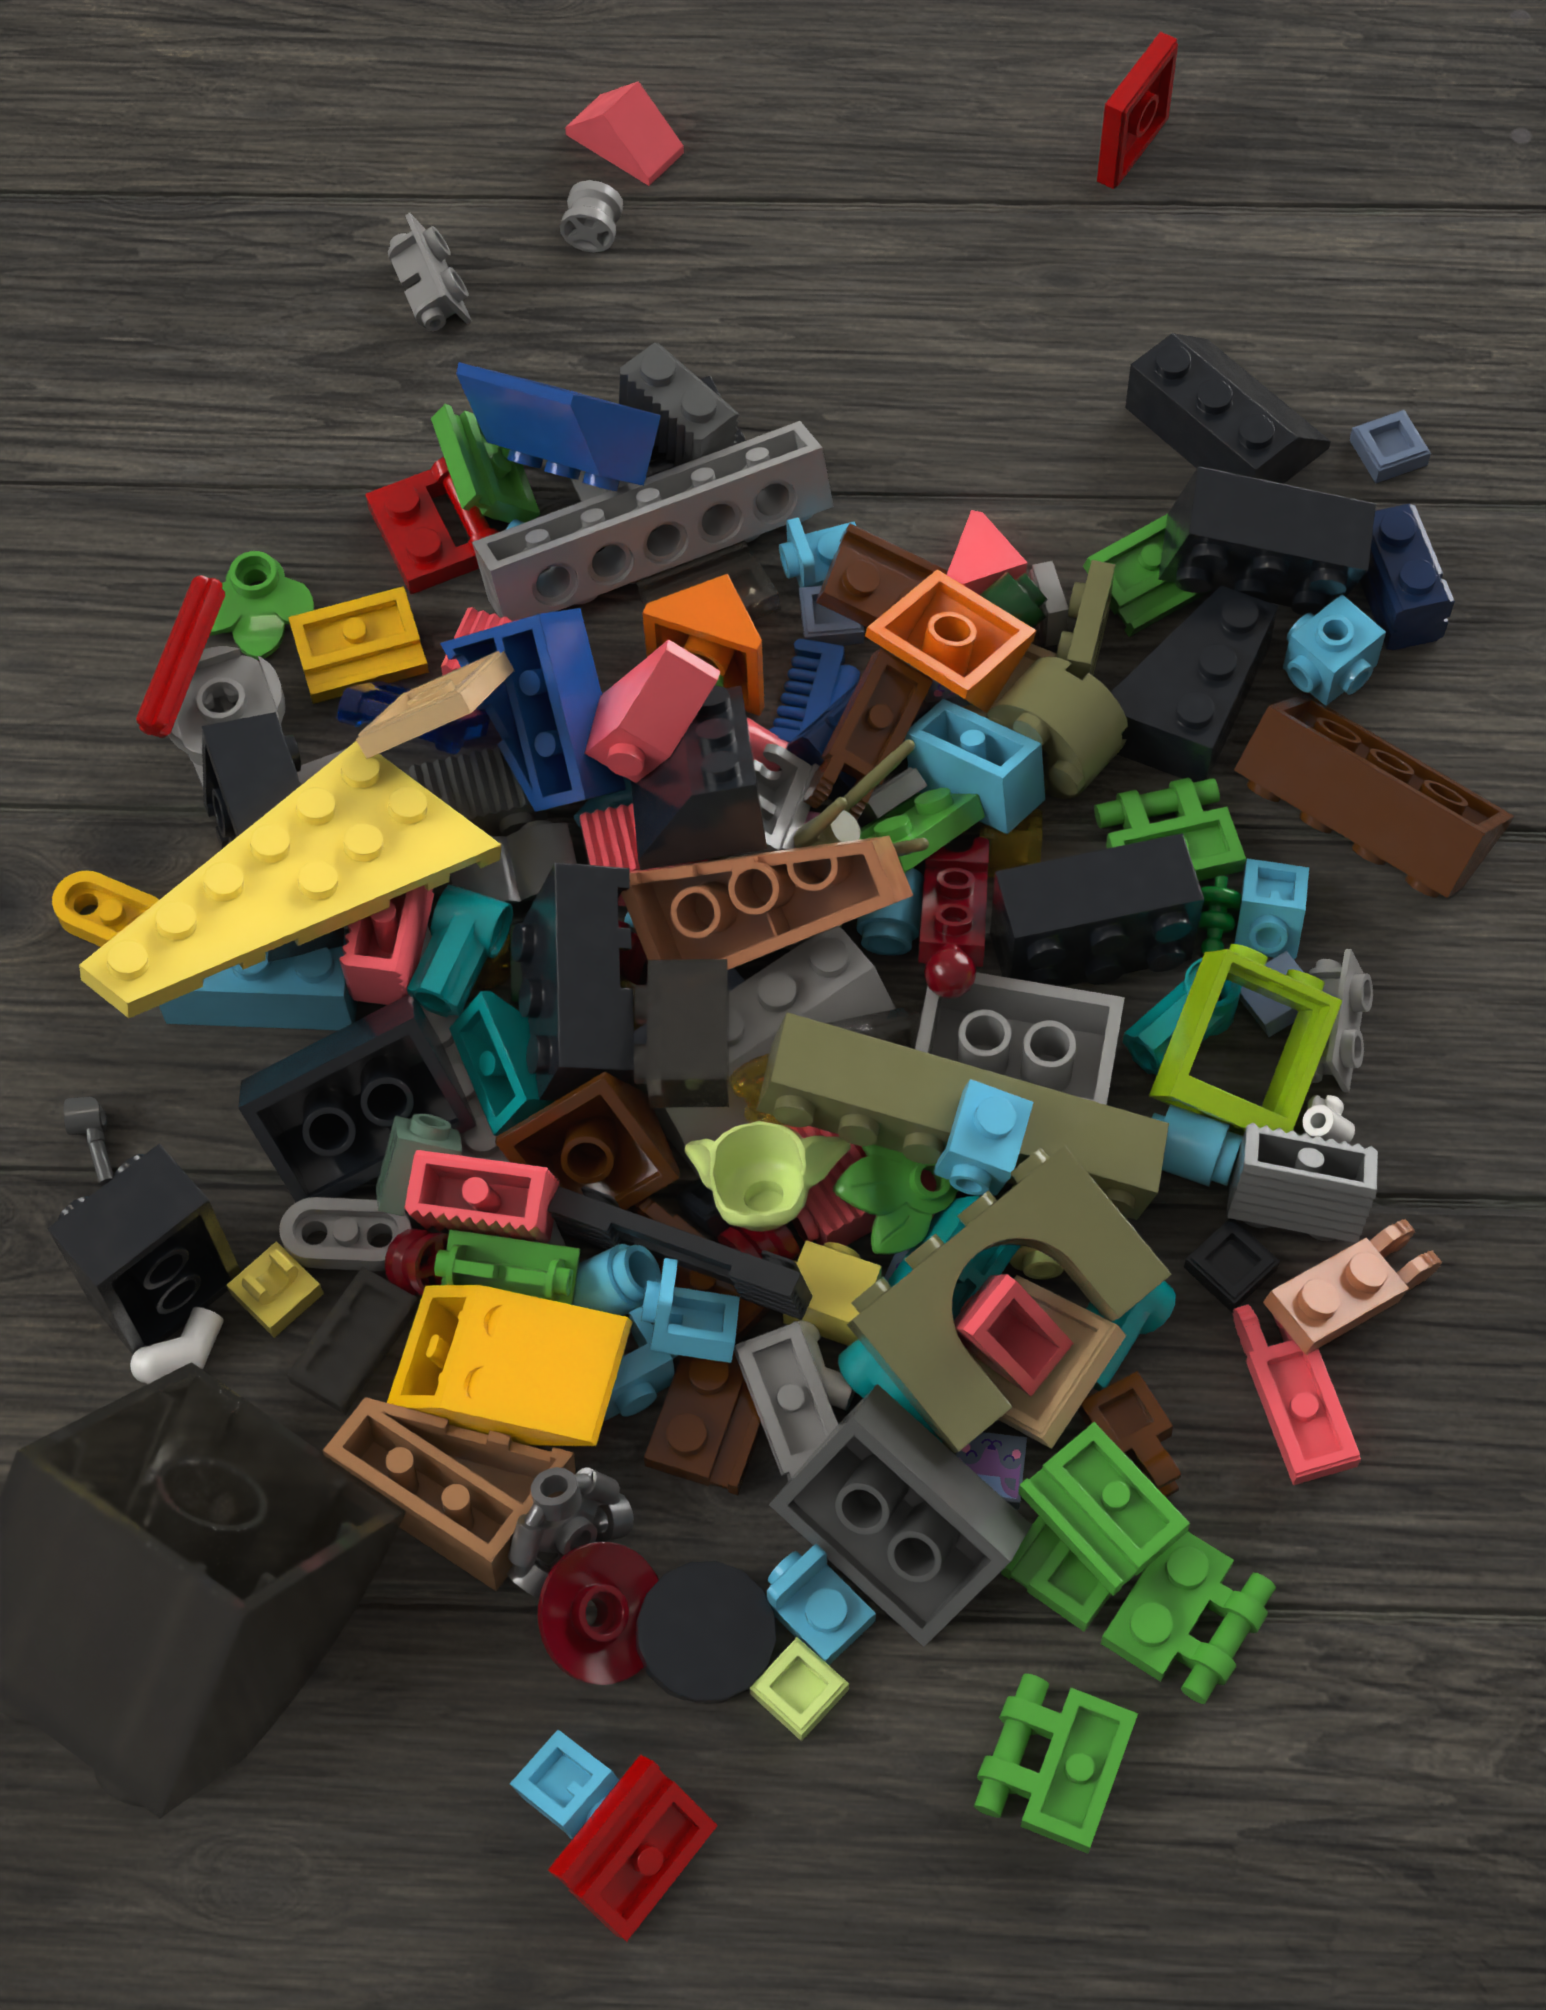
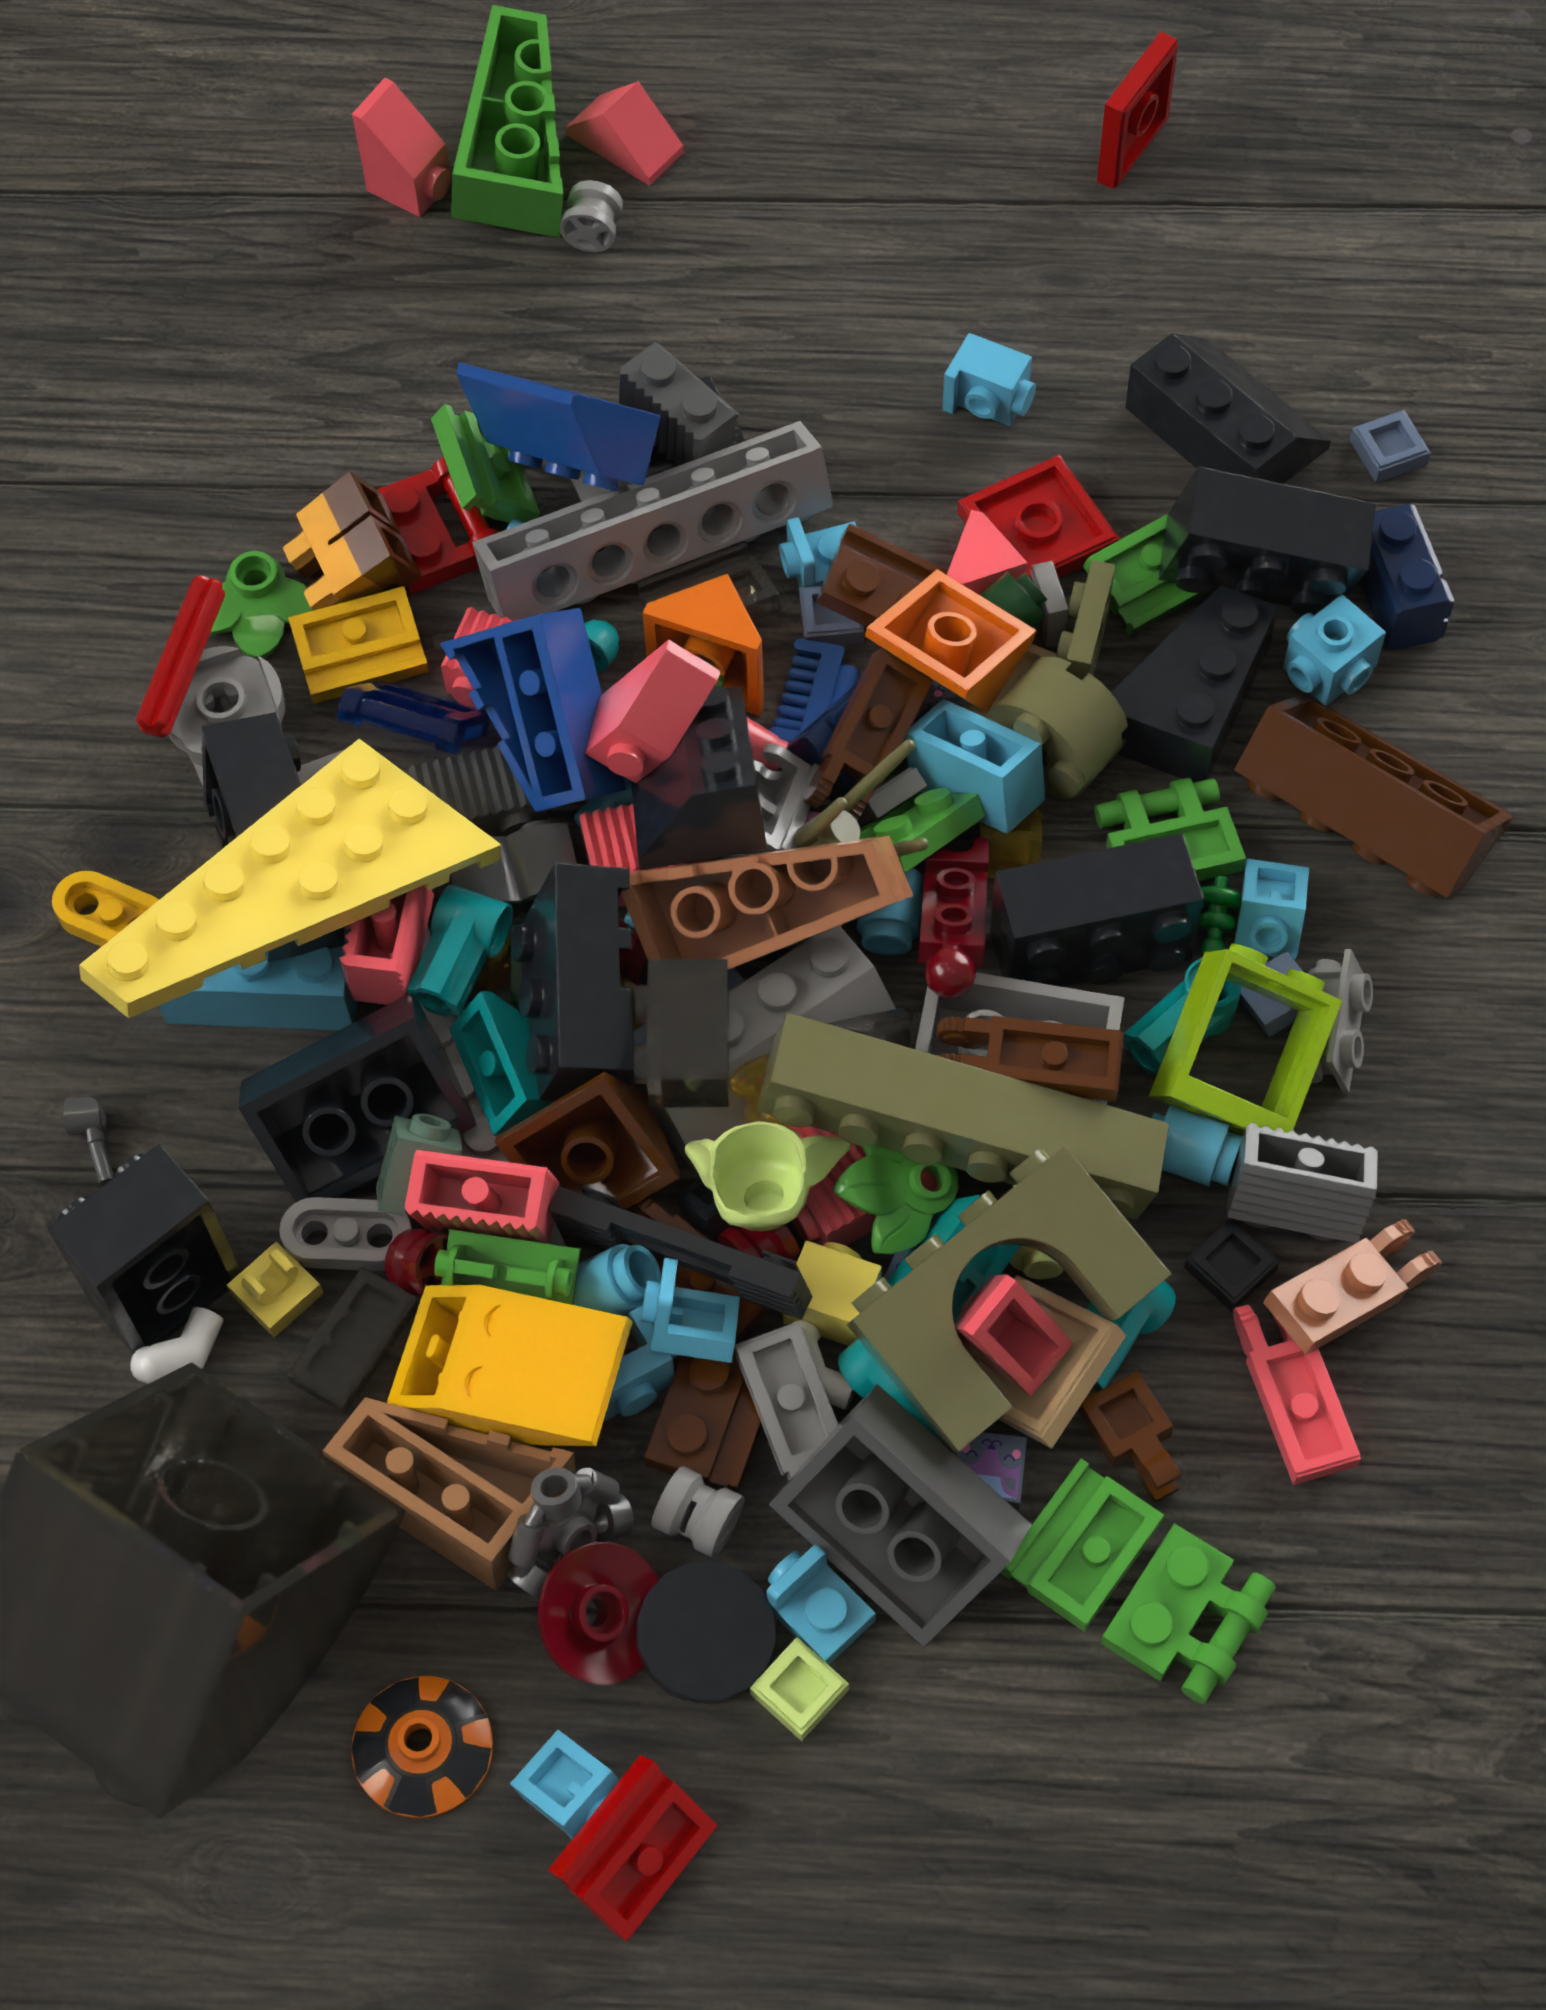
(353, 542): none -> hips
(400, 151): none -> coral slope
(422, 257): light grey hinge -> none
(426, 1780): none -> dish
(435, 704): tan tile -> none
(509, 141): none -> bright green wedge
(603, 643): none -> teal hinge
(697, 1512): none -> light grey wheel
(984, 1139): medium azure bracket -> none
(989, 381): none -> medium azure brick
(1044, 516): none -> red plate
(1047, 1054): none -> reddish brown hinge
(1077, 1768): bright green plate -> none
(1104, 1508): bright green plate -> none
(1325, 1119): white arm -> none

